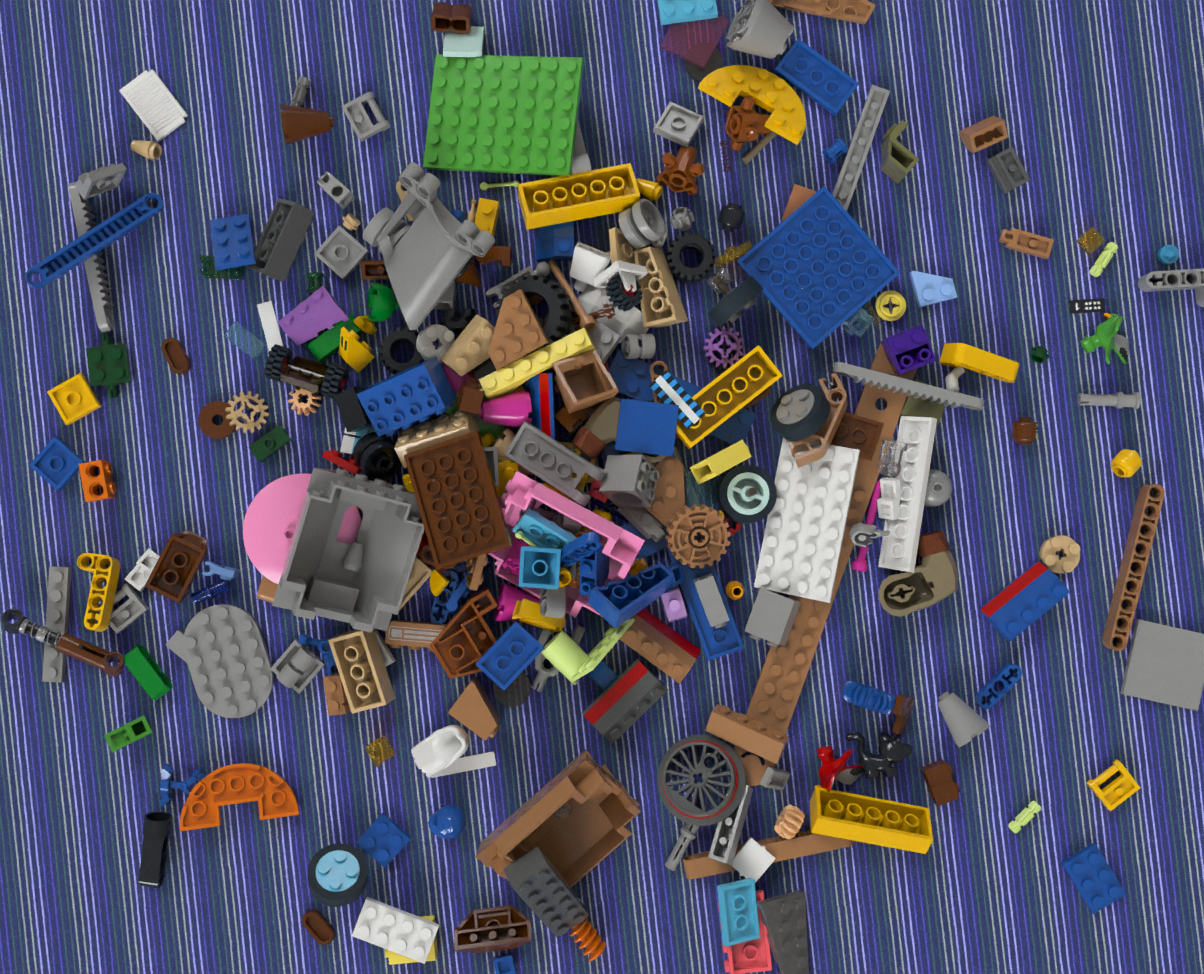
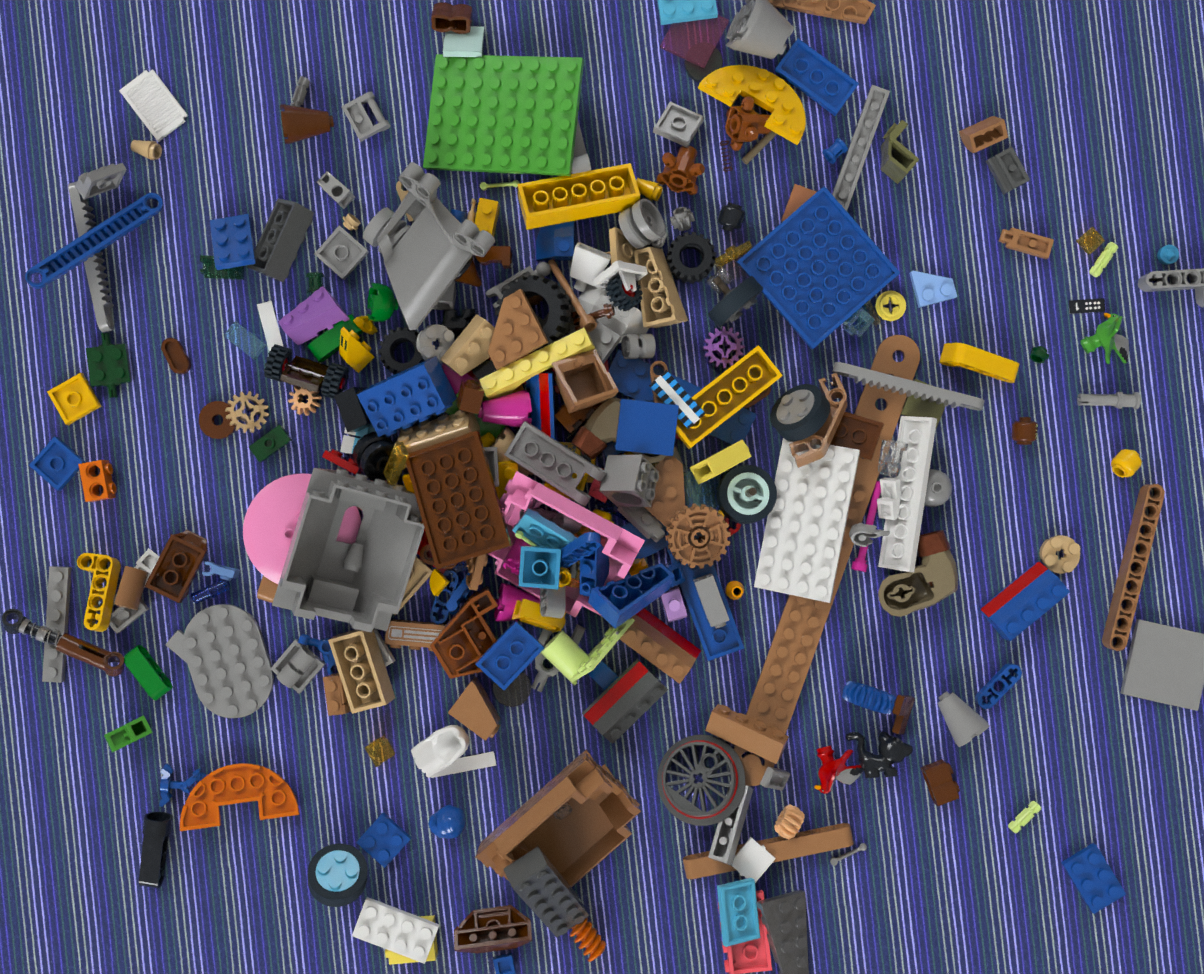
(131, 588): none -> medium nougat brick
(318, 927): reddish brown tile -> none
(374, 270): reddish brown brick -> none
(396, 463): none -> clear yellow plate
(688, 832): light grey pin -> none
(772, 618): light grey brick -> none
(833, 860): none -> light grey hinge
(870, 820): yellow brick -> none
(908, 350): dark purple slope -> none
(952, 379): white arm -> none
(1118, 789): yellow plate -> none

